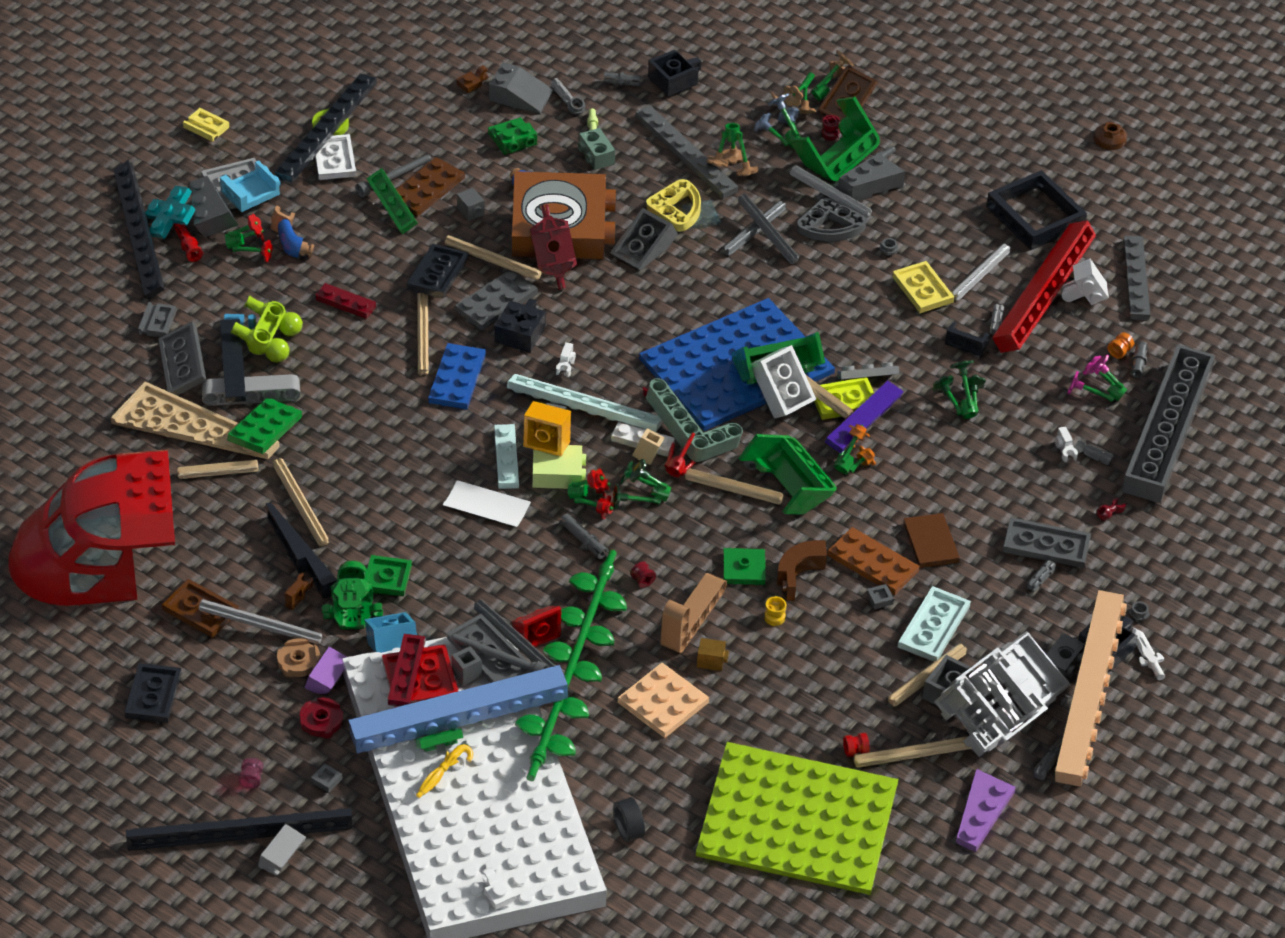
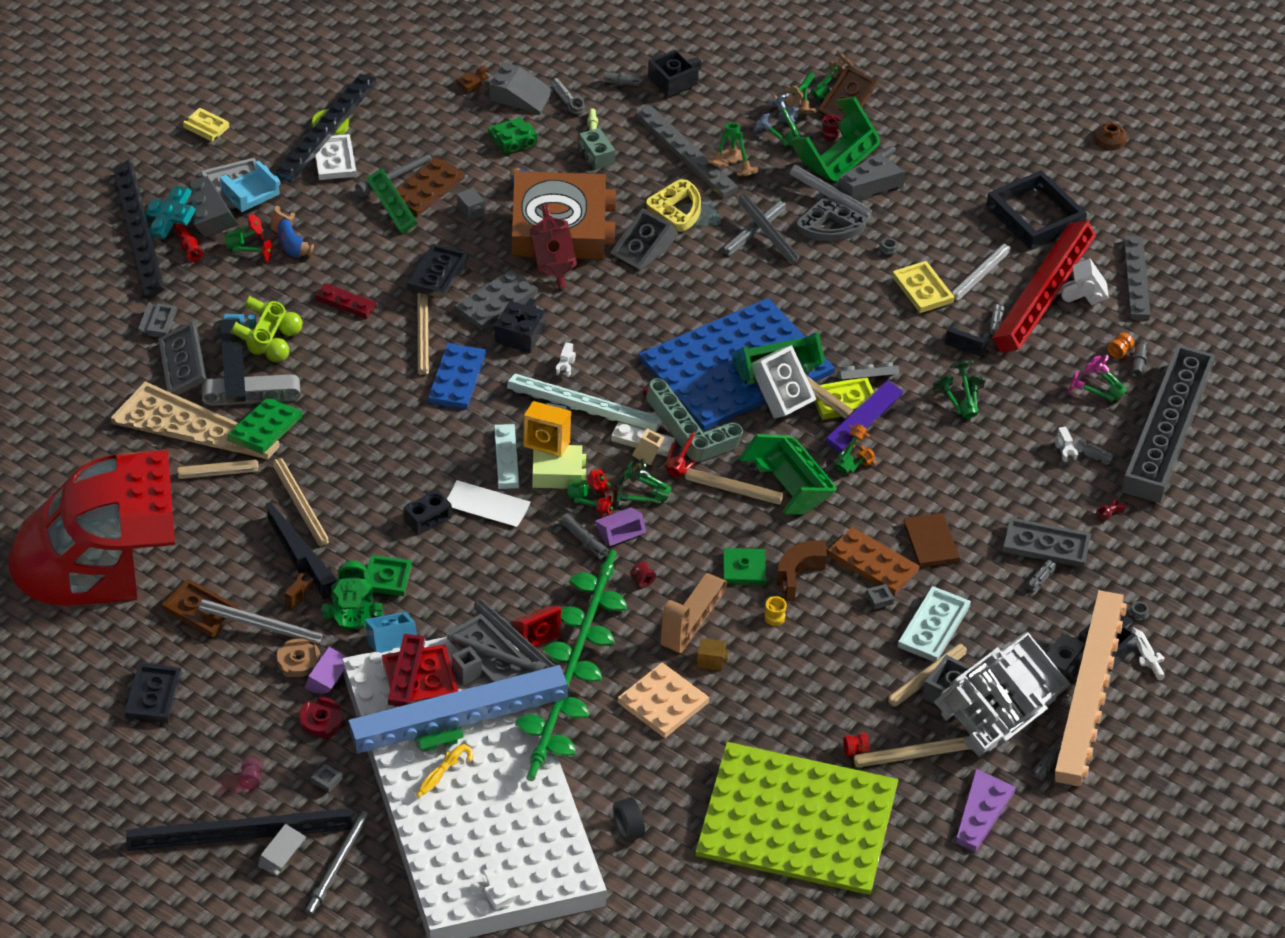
(320, 893): none -> dark grey bar
(427, 512): none -> black brick
(493, 257): tan axle -> none
(621, 526): none -> medium lavender brick

